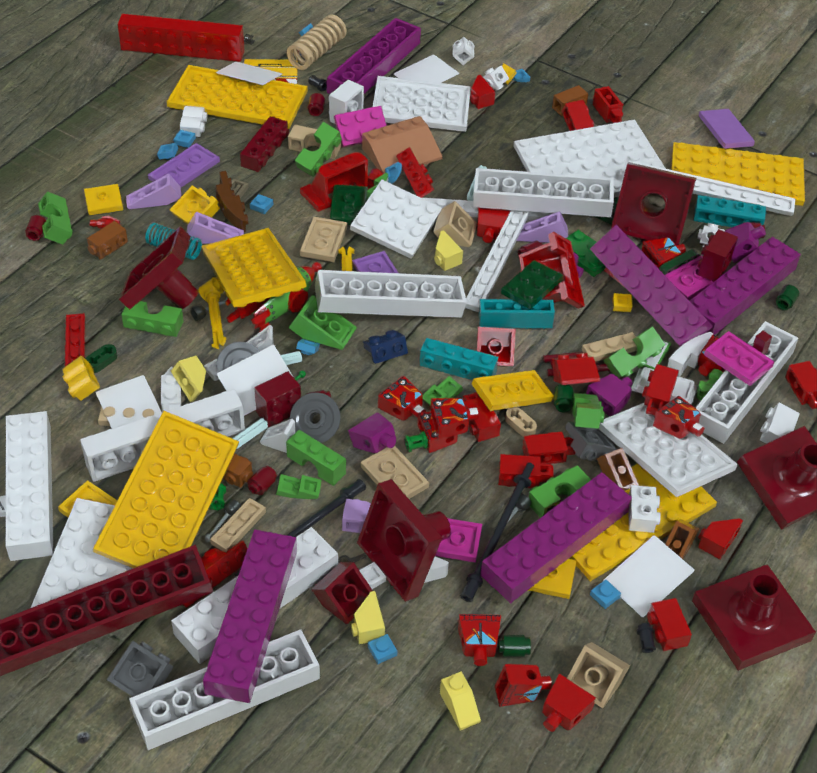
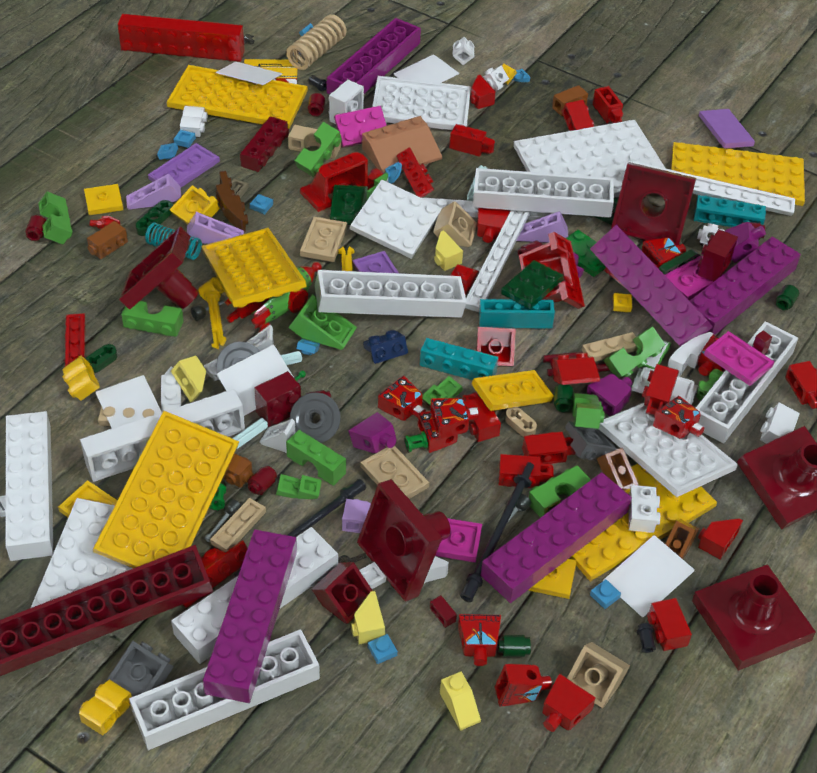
(105, 707): none -> yellow brick
(160, 210): none -> dark green beam
(443, 611): none -> dark red piece
(467, 275): none -> red slope
(470, 140): none -> red brick

